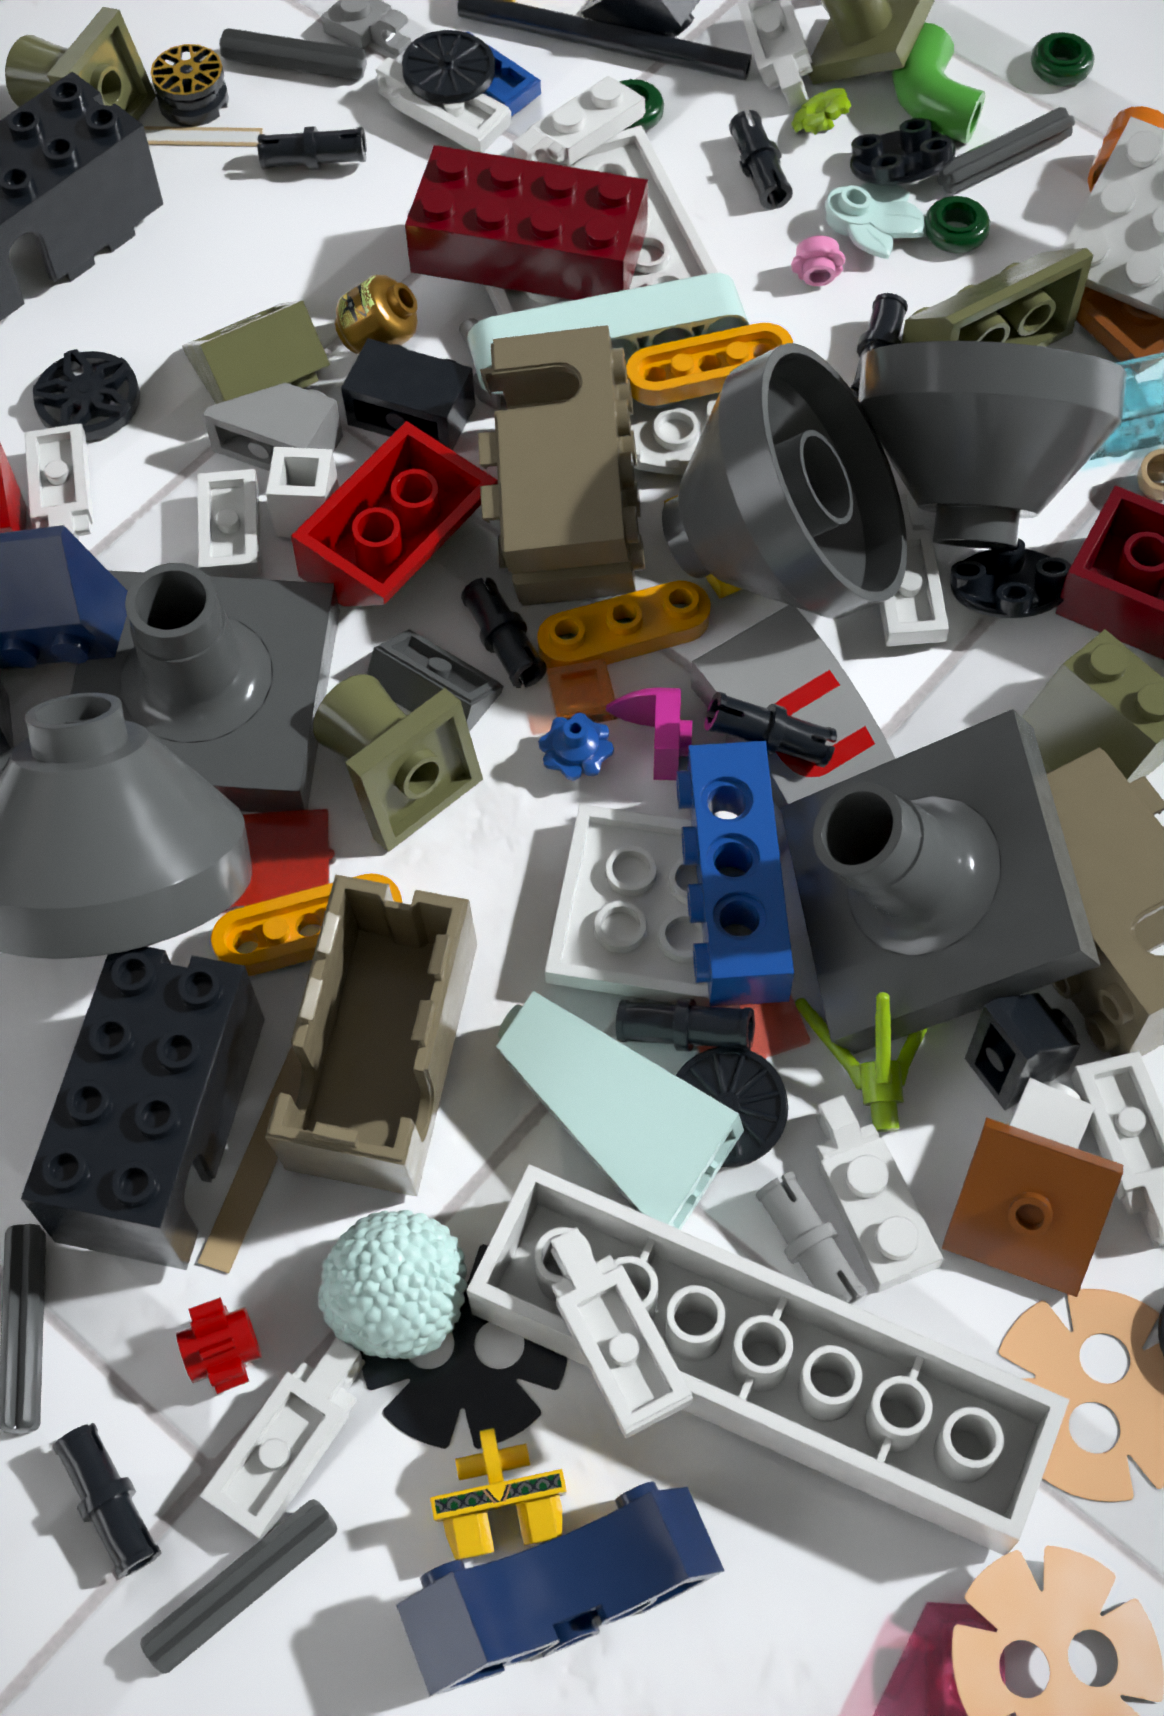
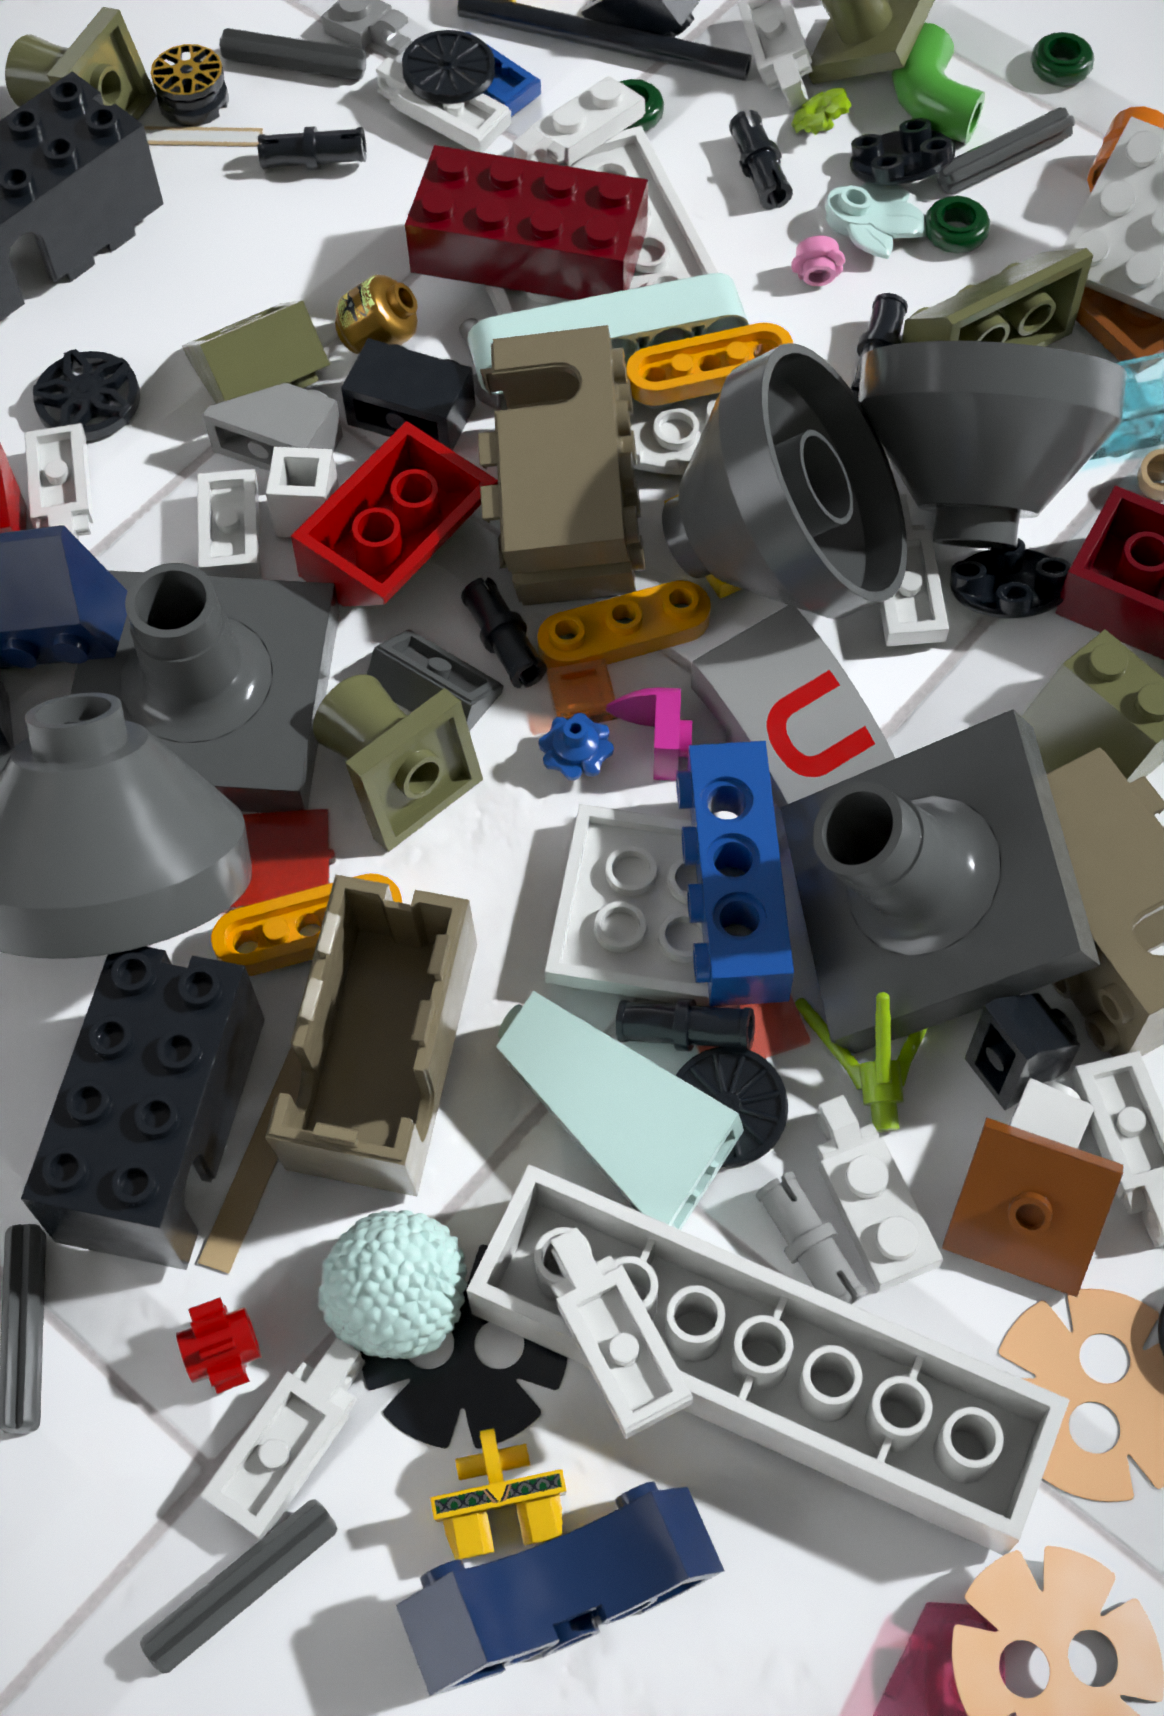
(106, 1500): black pin -> none
(773, 725): black pin -> none

